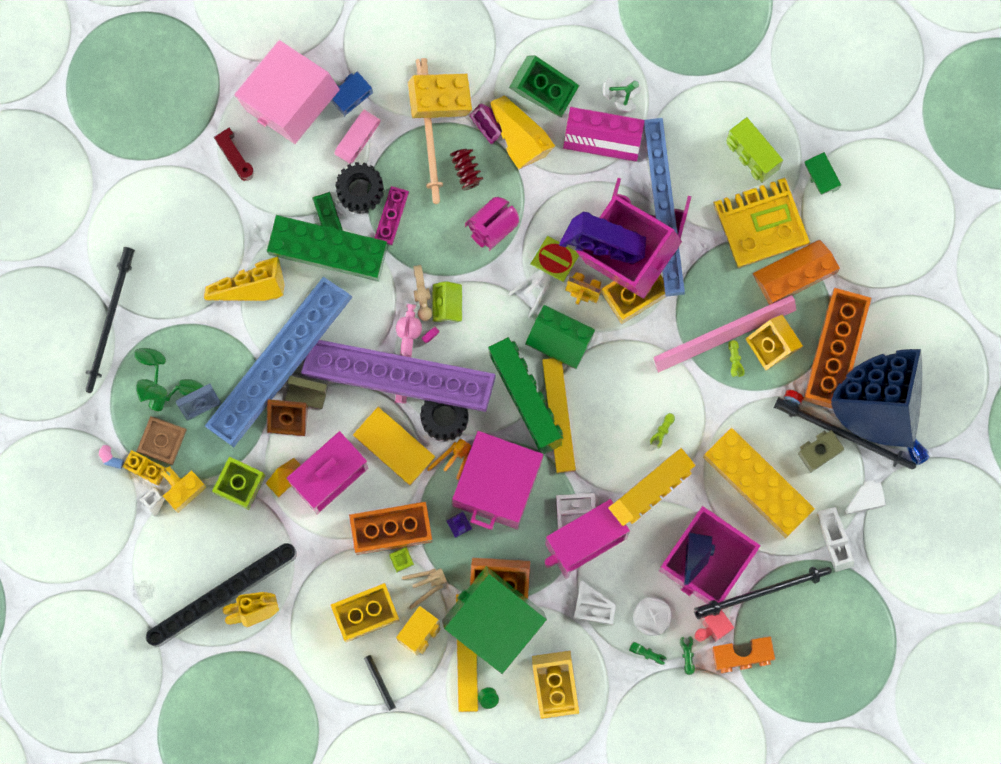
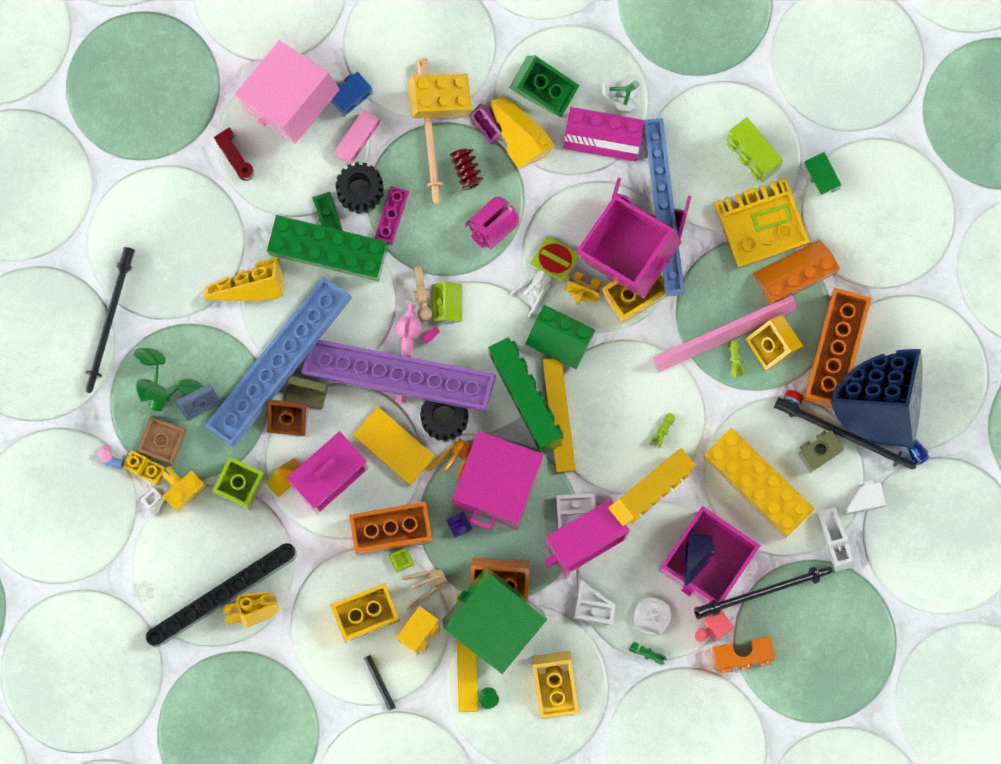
(604, 238): dark purple wedge -> none
(689, 667): green piece -> none

